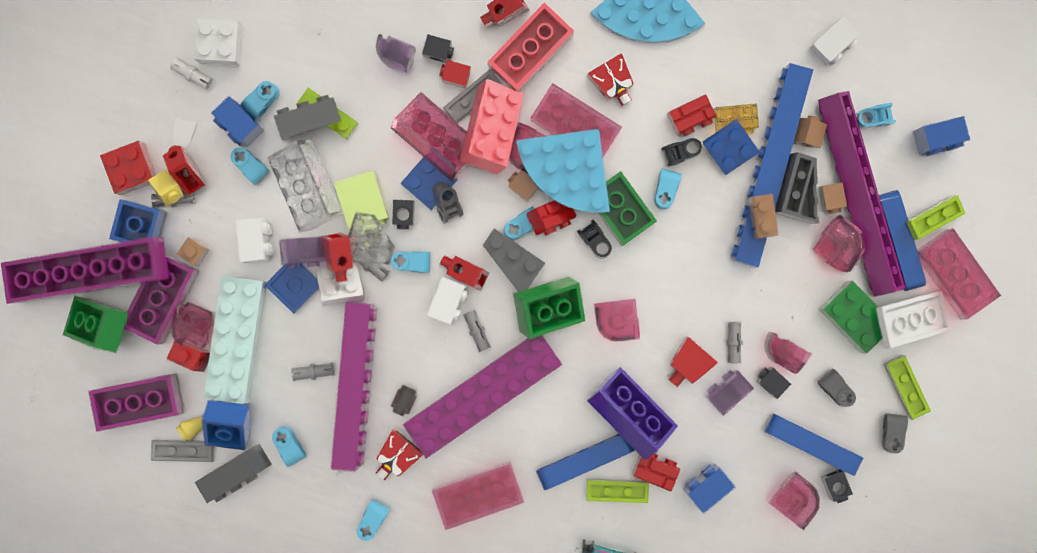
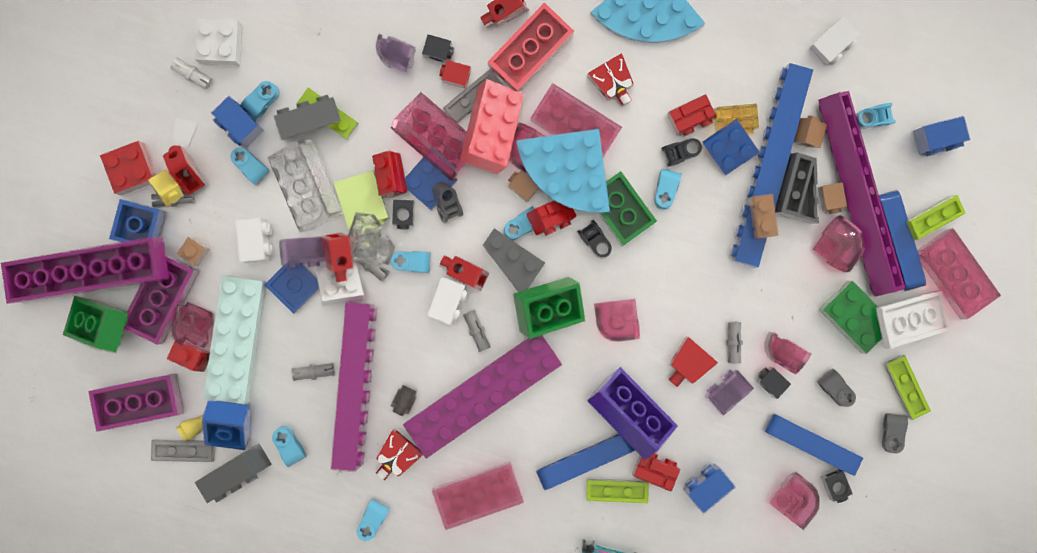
(389, 174): none -> red brick

